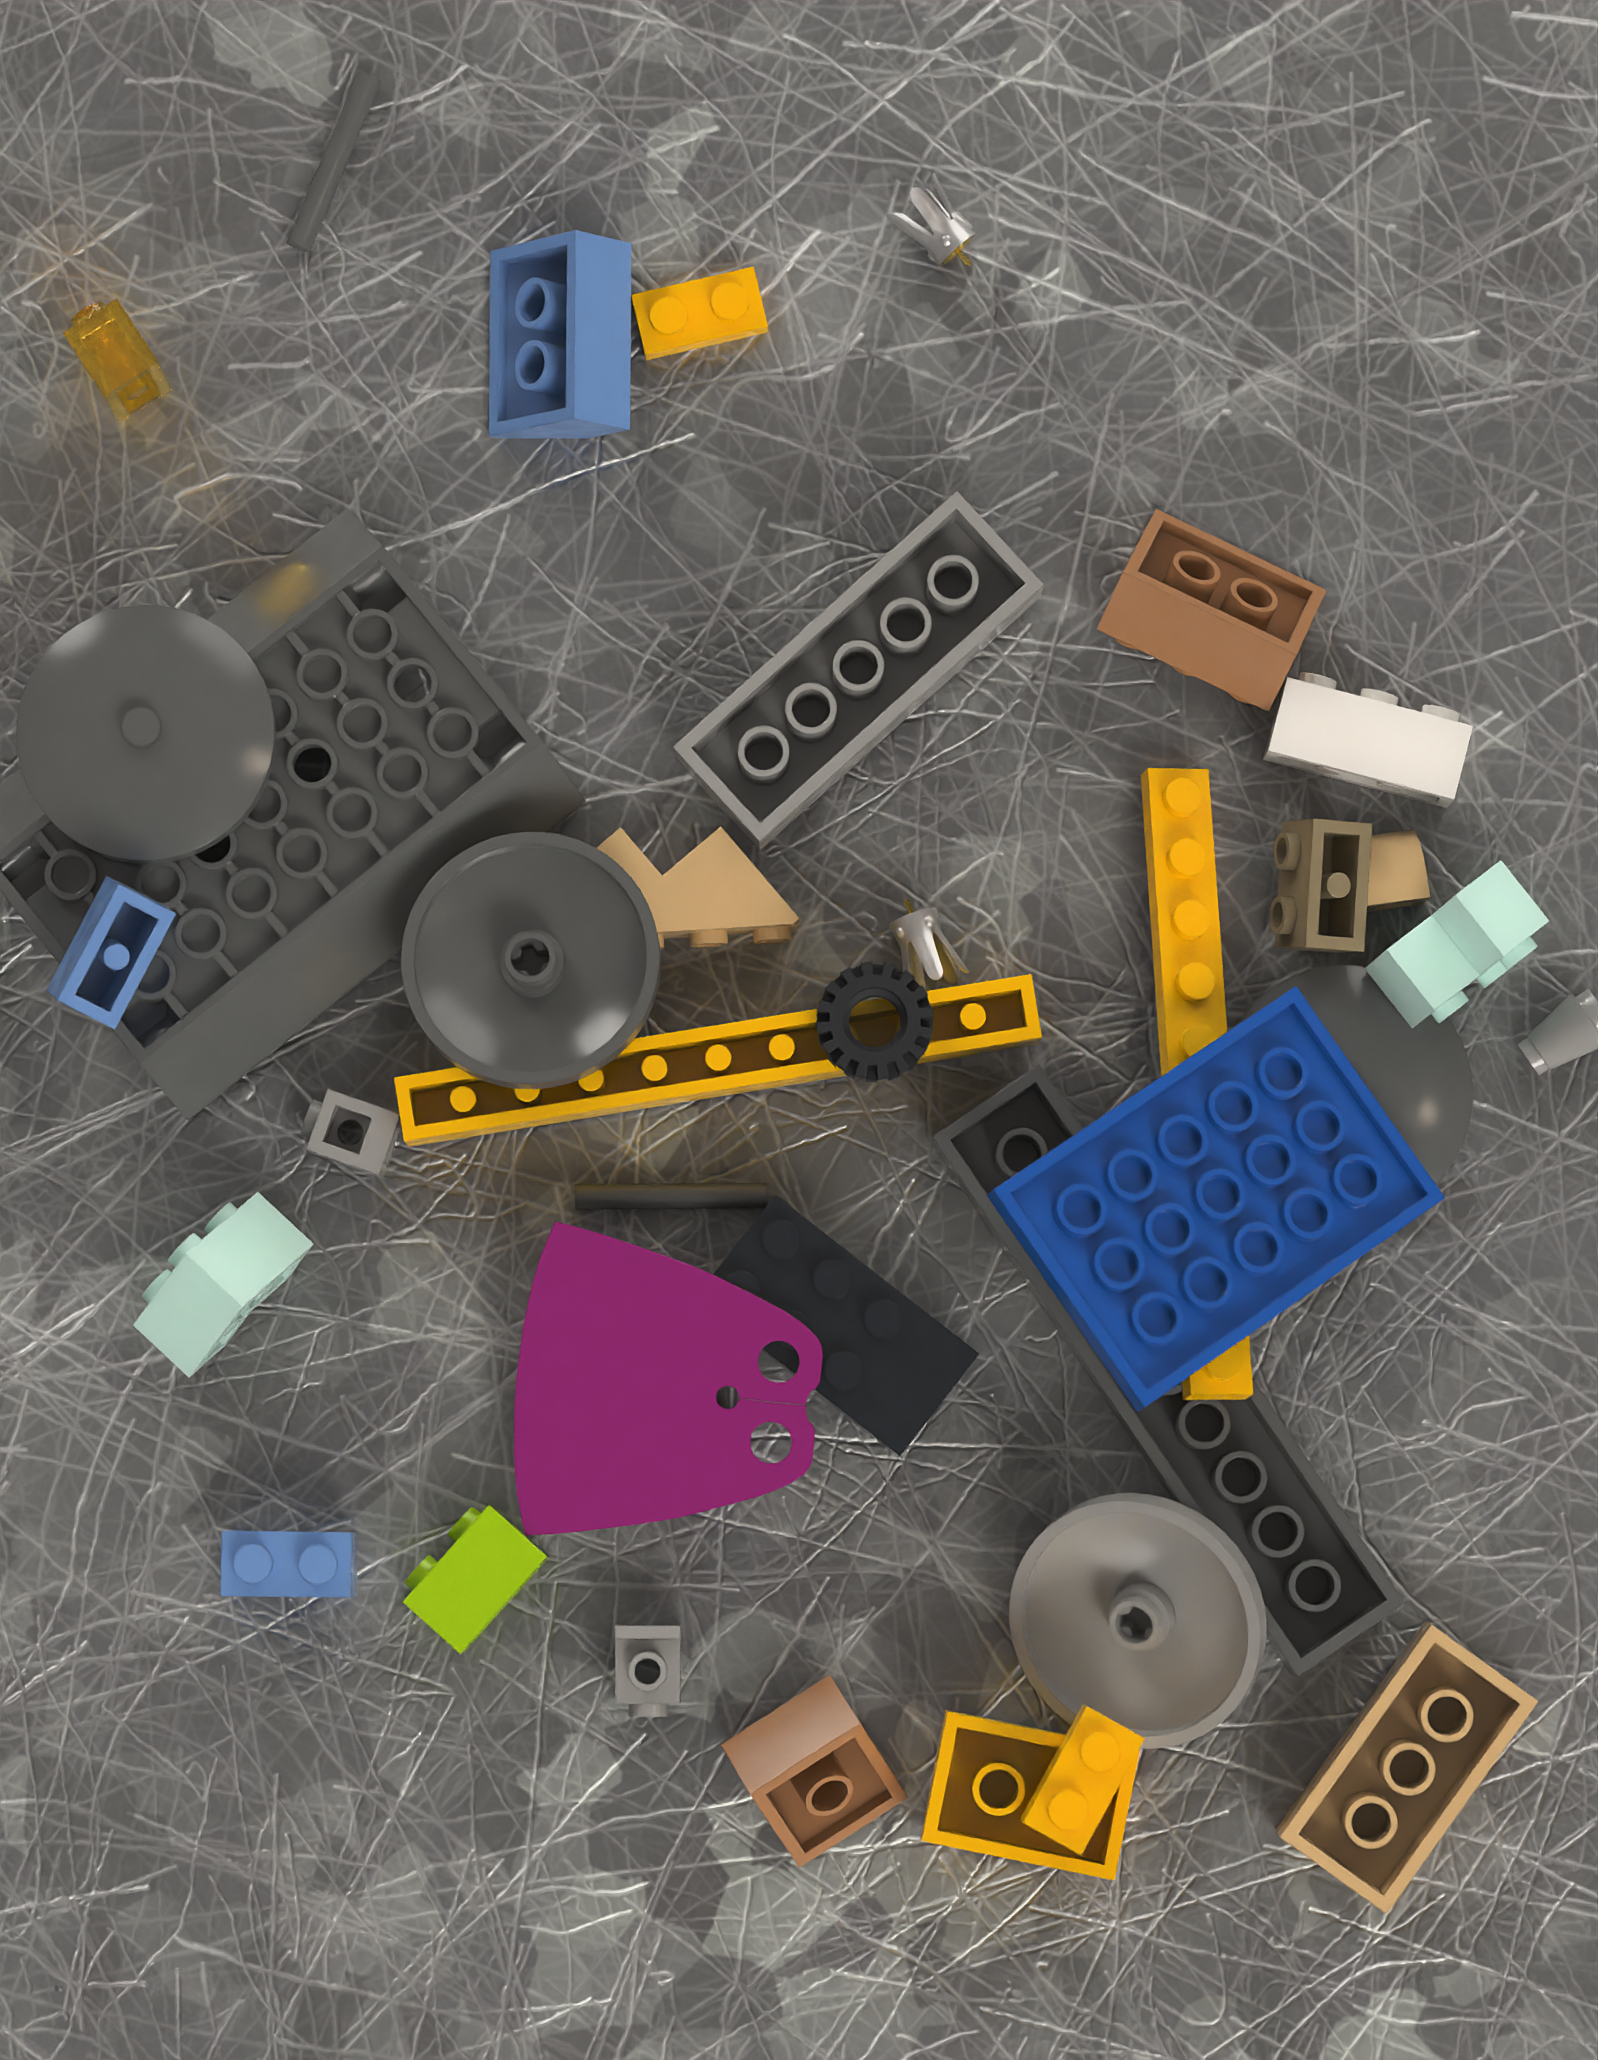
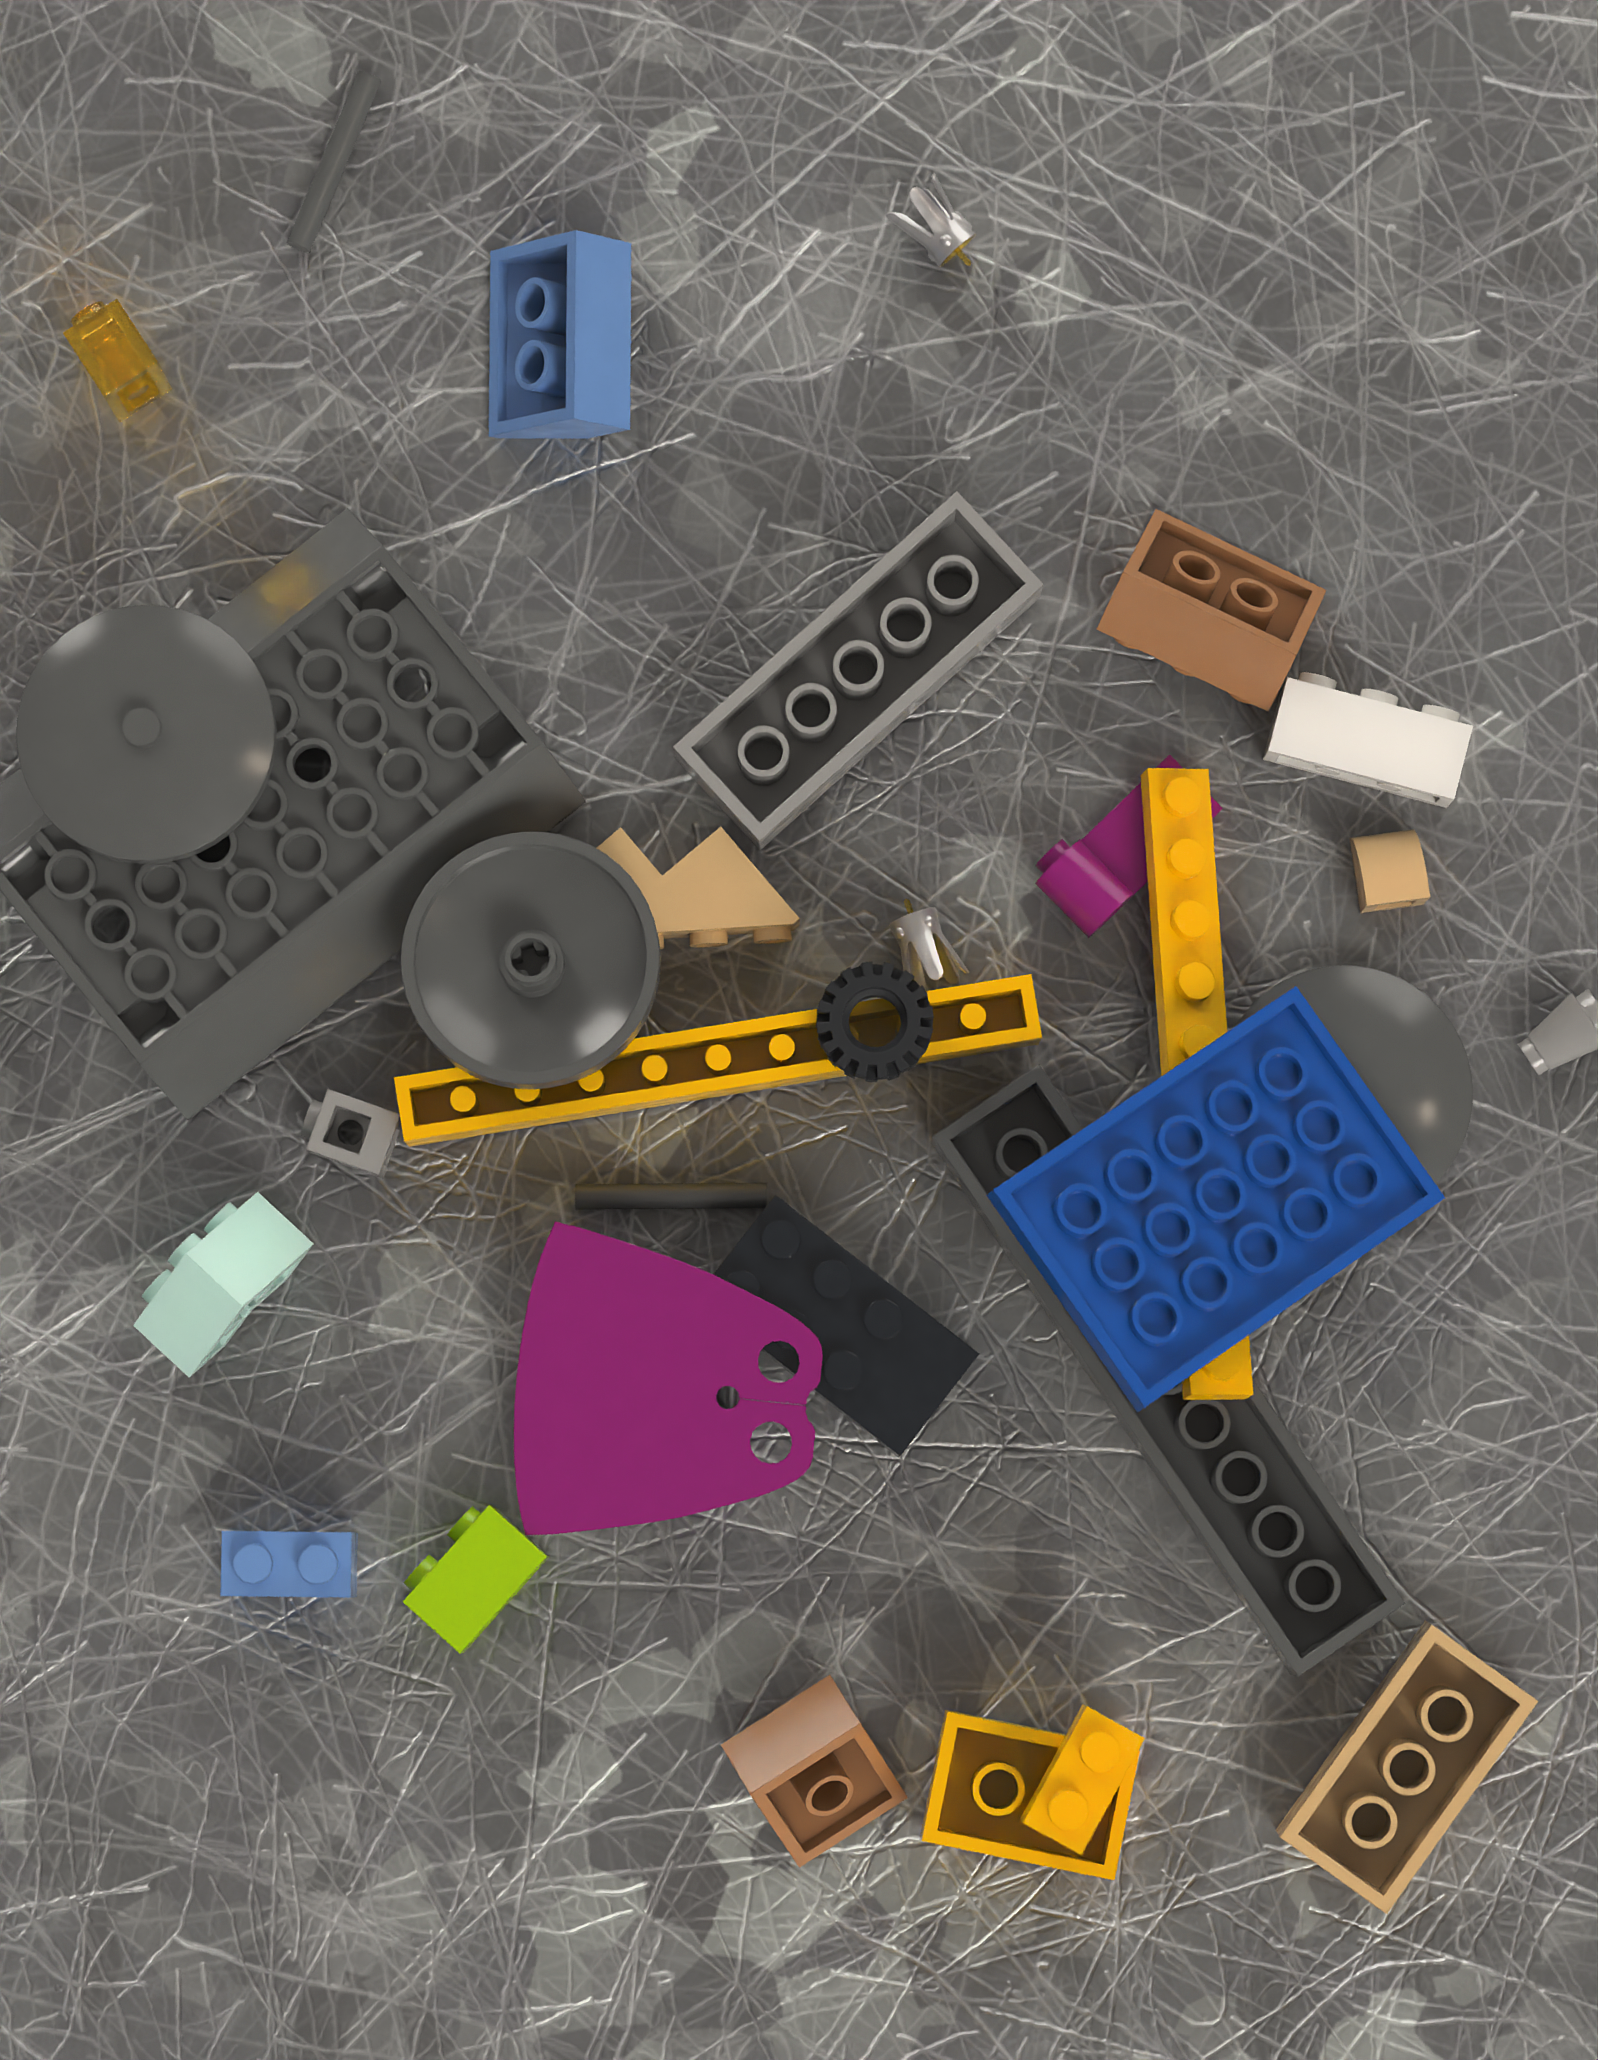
(110, 952): medium blue brick -> none
(653, 1642): light grey brick -> none
(699, 313): yellow plate -> none
(1104, 867): none -> magenta door
(1138, 1617): light grey dish -> none
(1321, 885): dark tan brick -> none
(1467, 939): light aqua brick -> none

